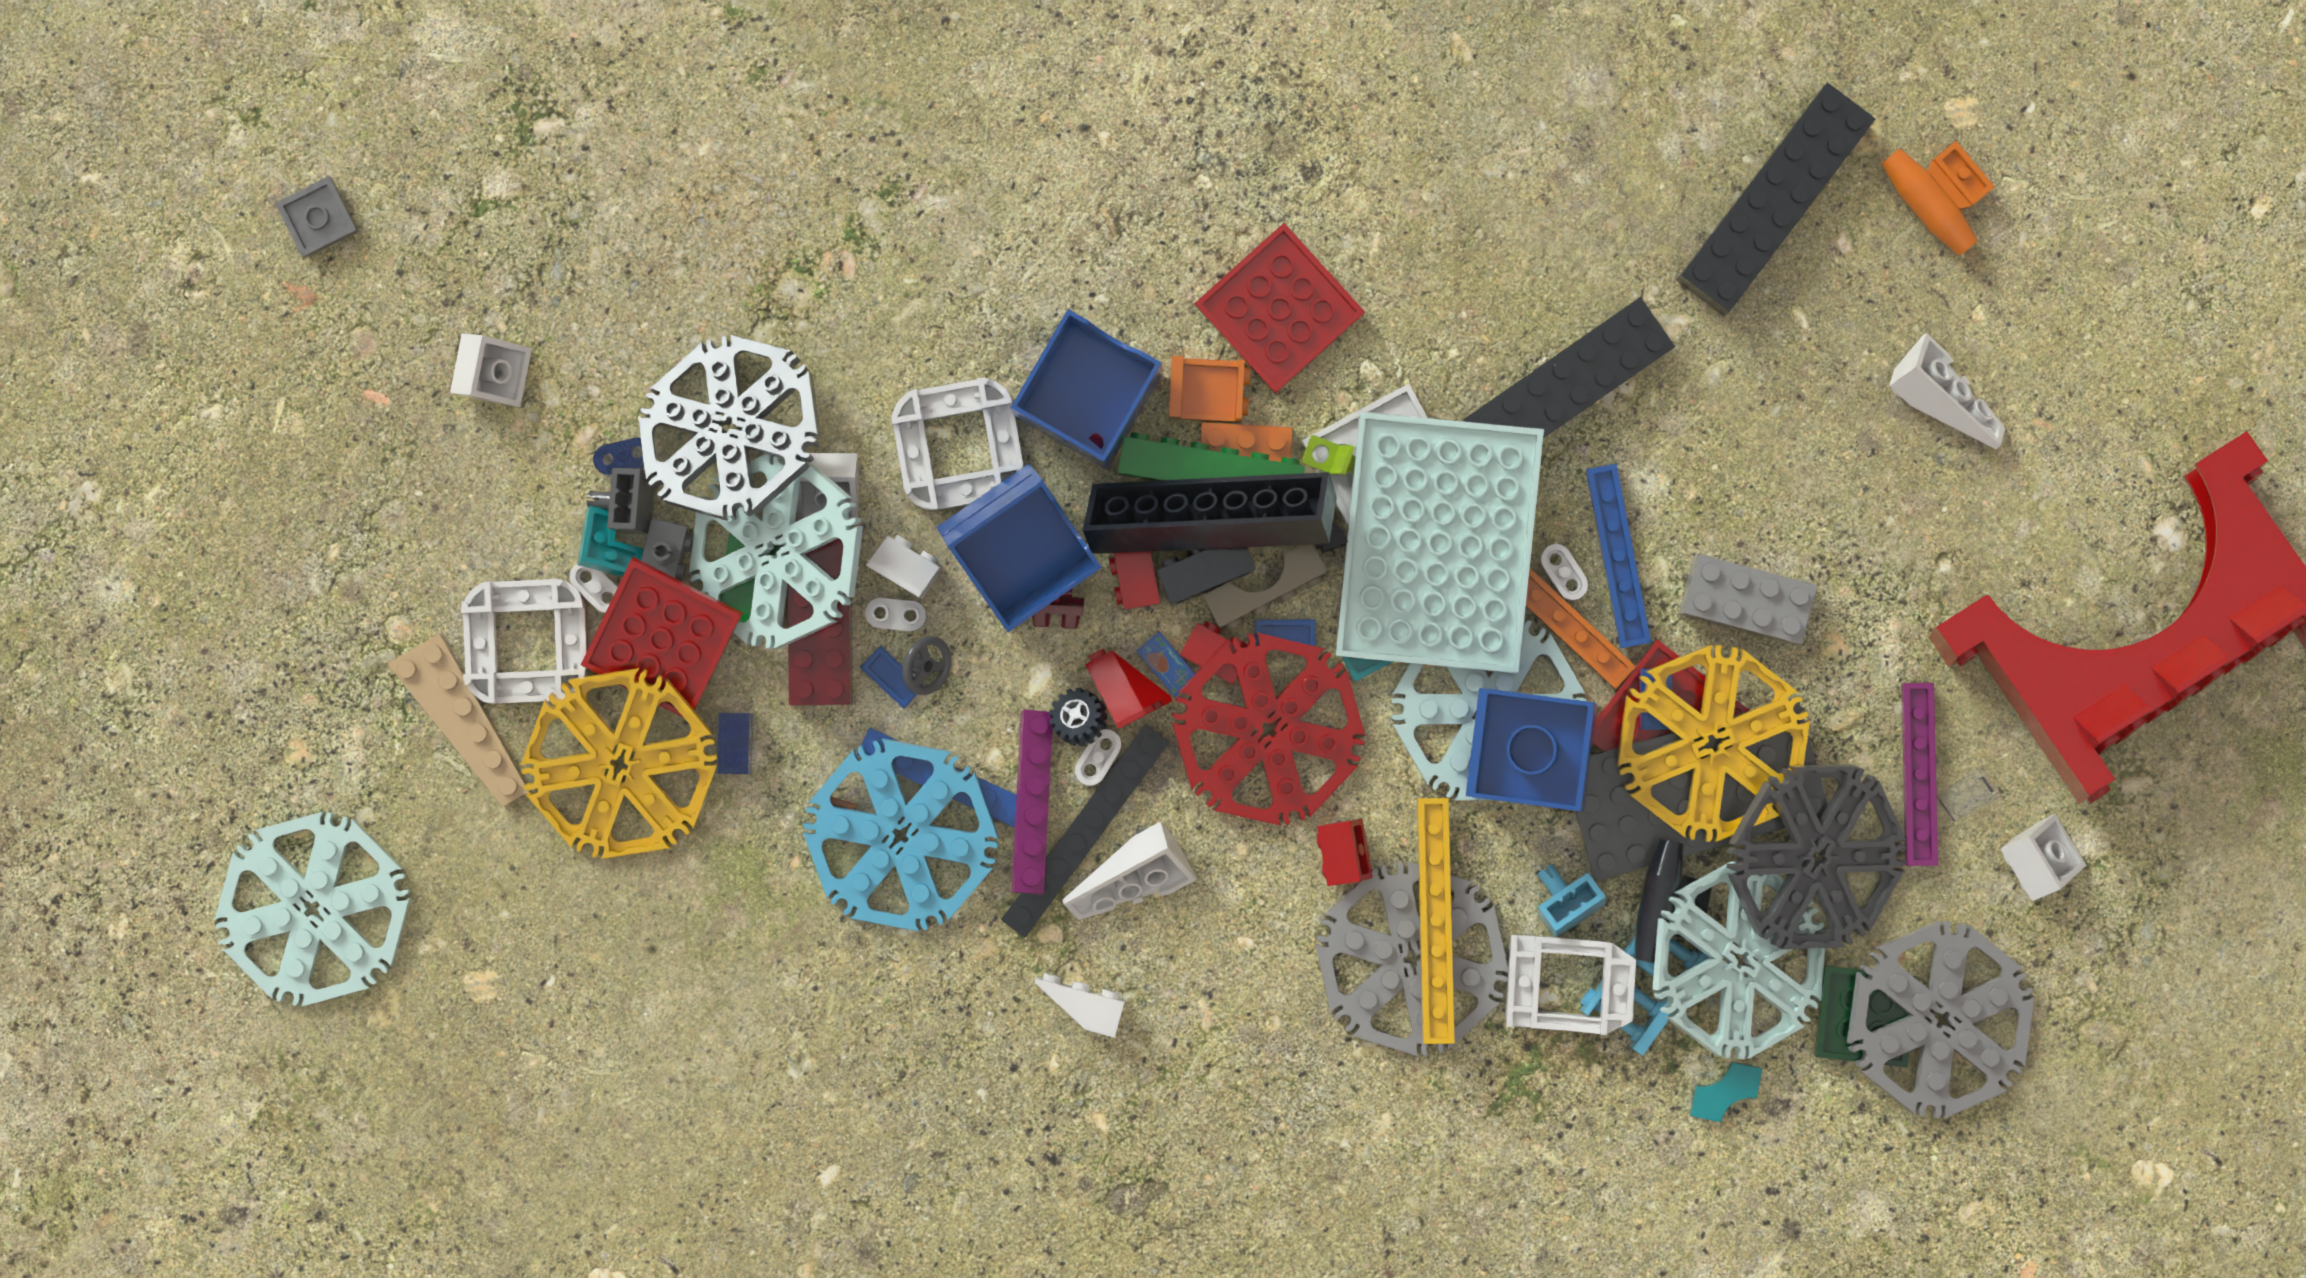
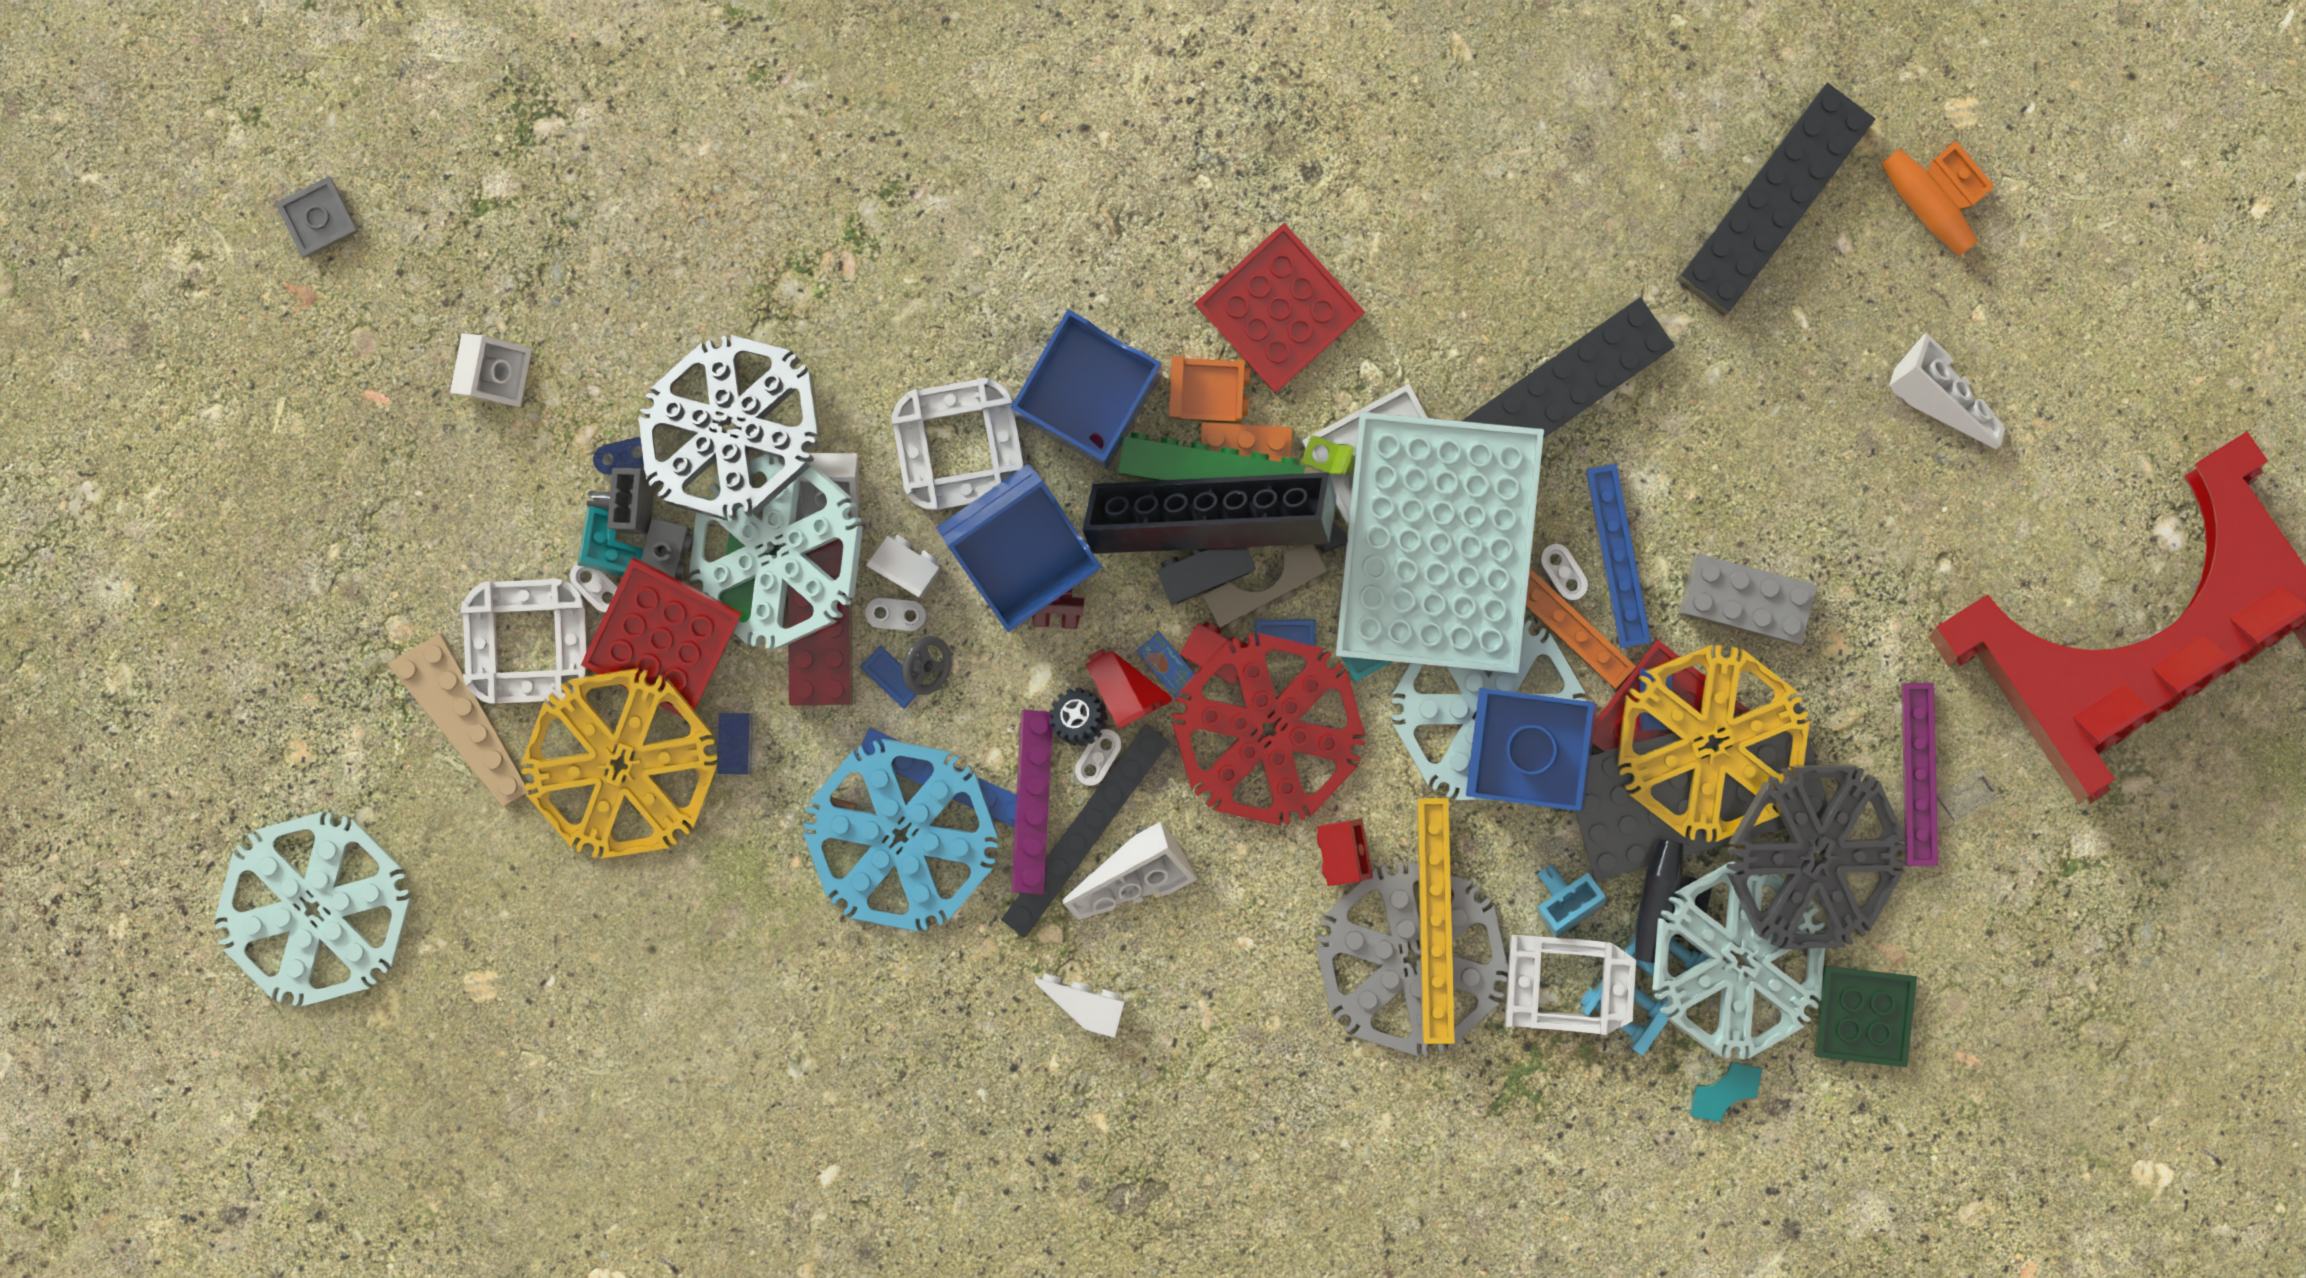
(1135, 578): red brick -> none
(1915, 1031): light grey plate -> none
(2043, 858): white slope -> none

